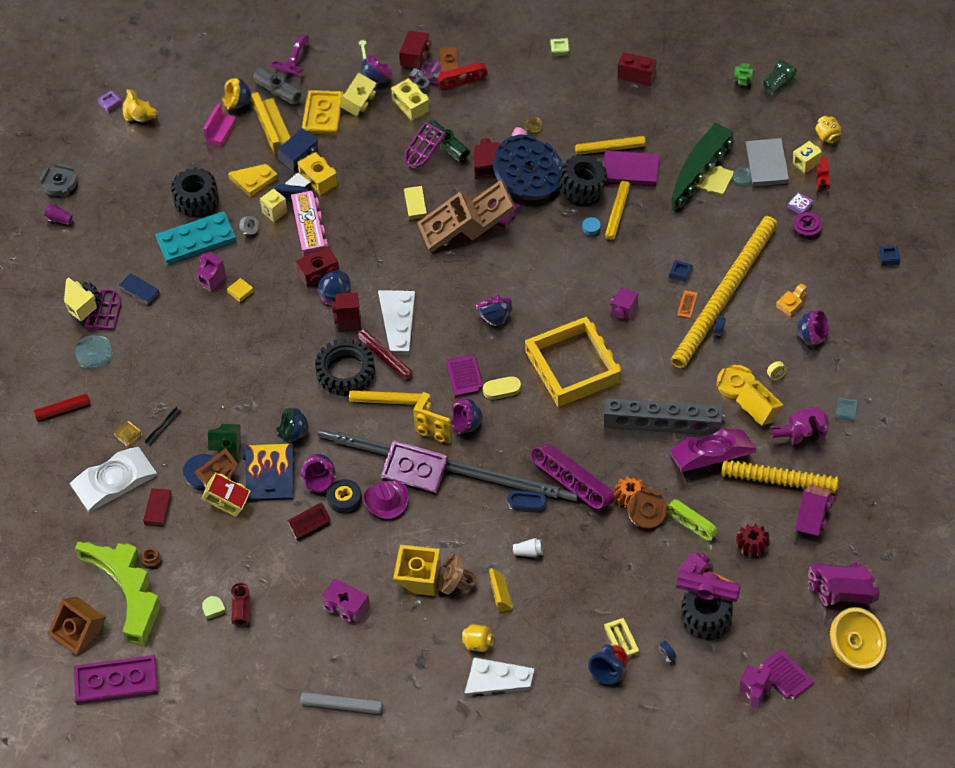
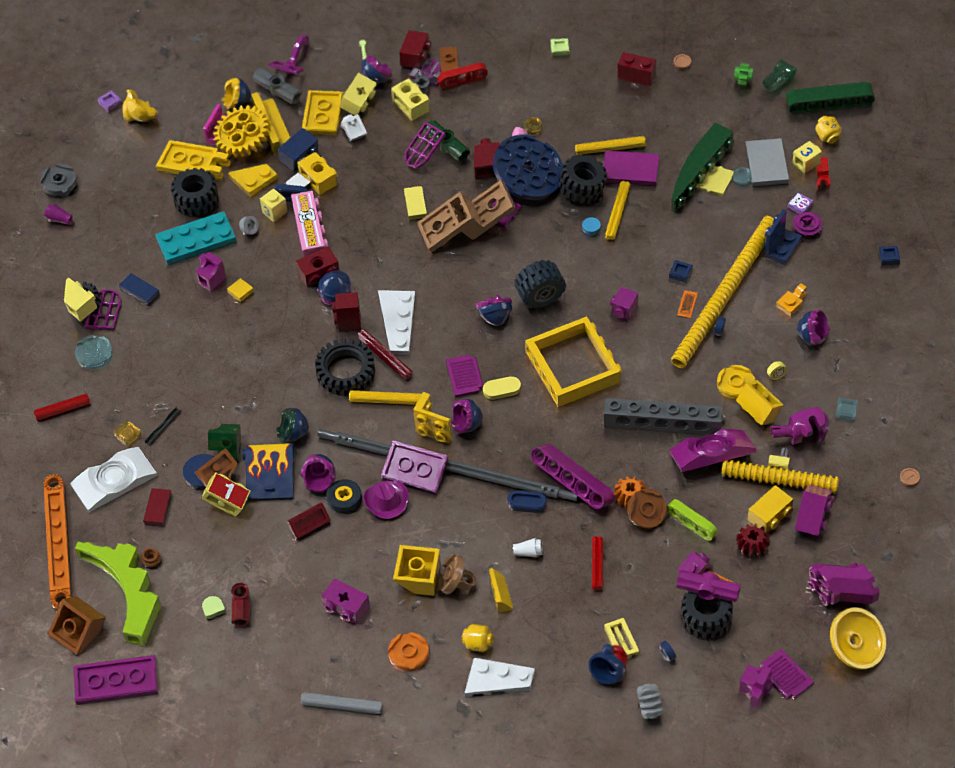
(57, 540): none -> orange plate
(181, 156): none -> yellow tile
(242, 131): none -> yellow gear
(353, 127): none -> white bracket
(408, 651): none -> orange tile
(540, 284): none -> black wheel
(597, 563): none -> red axle
(650, 701): none -> light grey gear
(682, 61): none -> nougat piece
(770, 509): none -> yellow brick
(779, 241): none -> dark blue bracket
(779, 461): none -> light yellow piece
(830, 97): none -> dark green beam
(909, 477): none -> nougat piece

